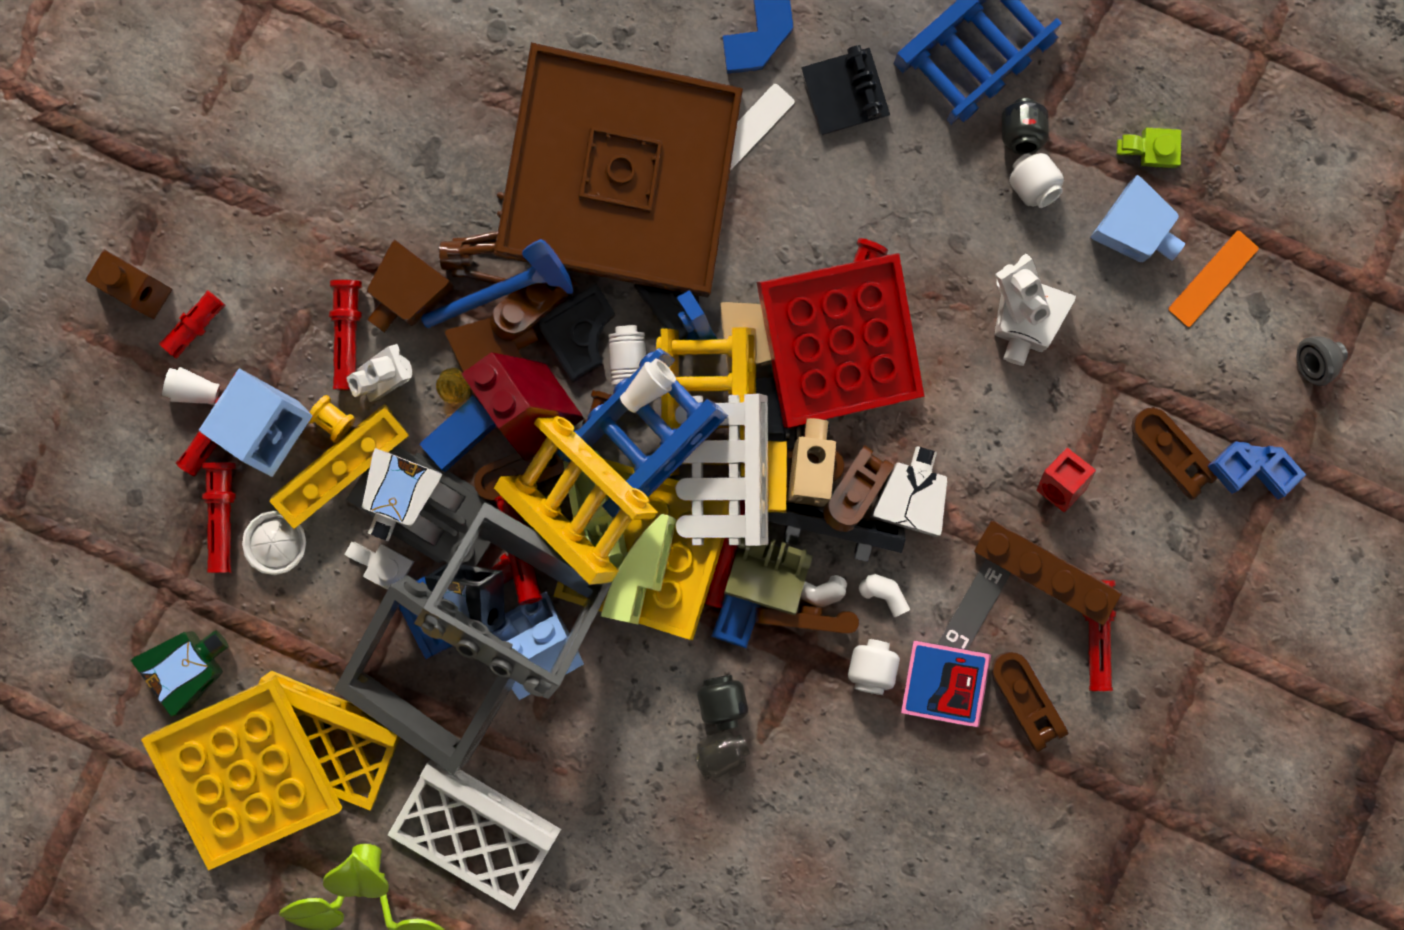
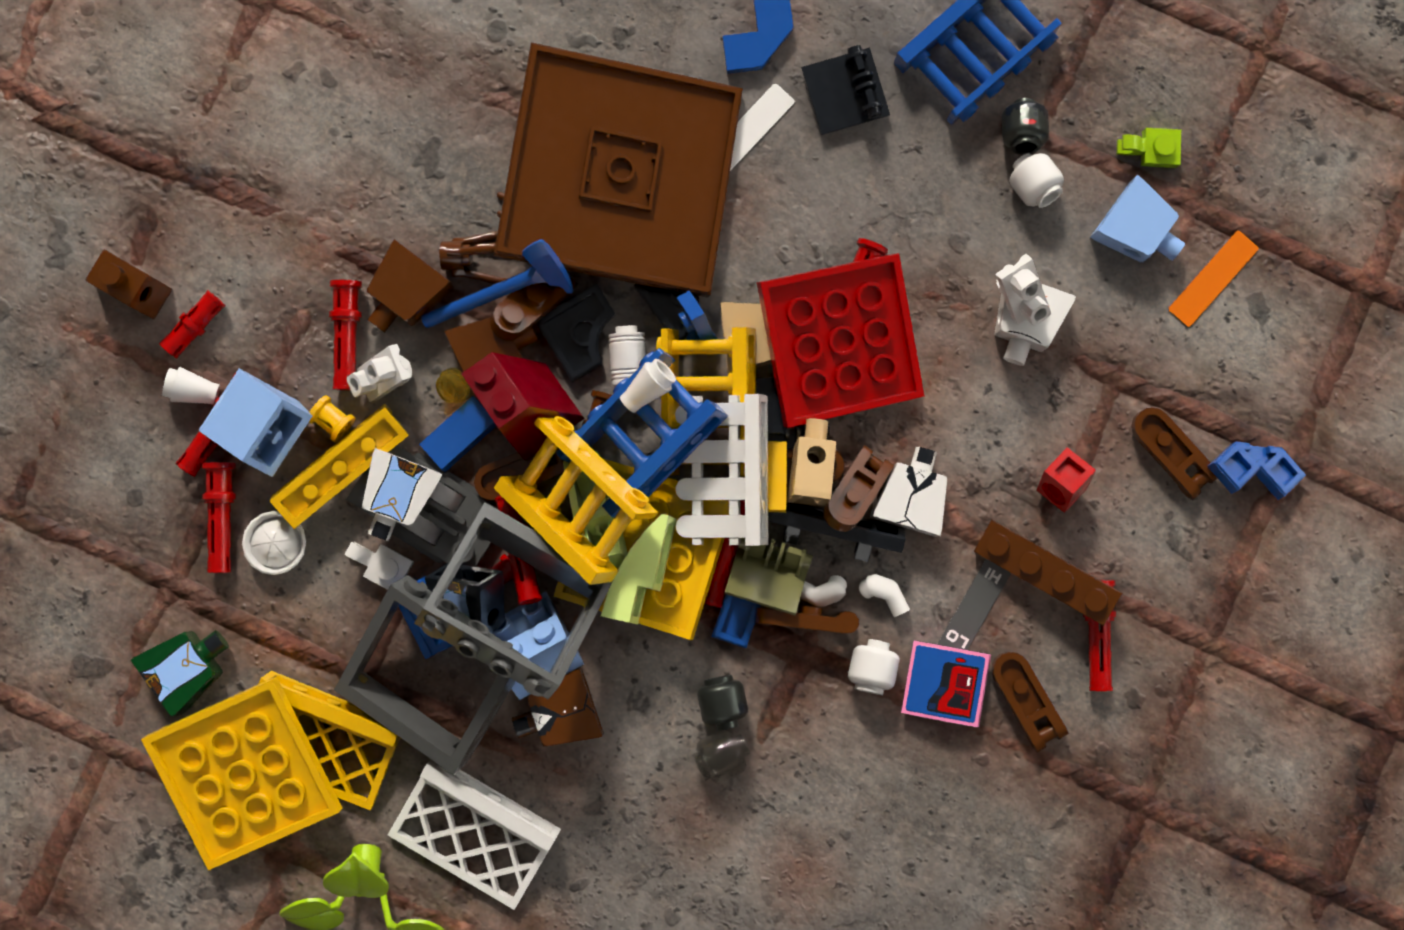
(564, 716): none -> reddish brown torso
(1320, 359): dark grey brick -> none

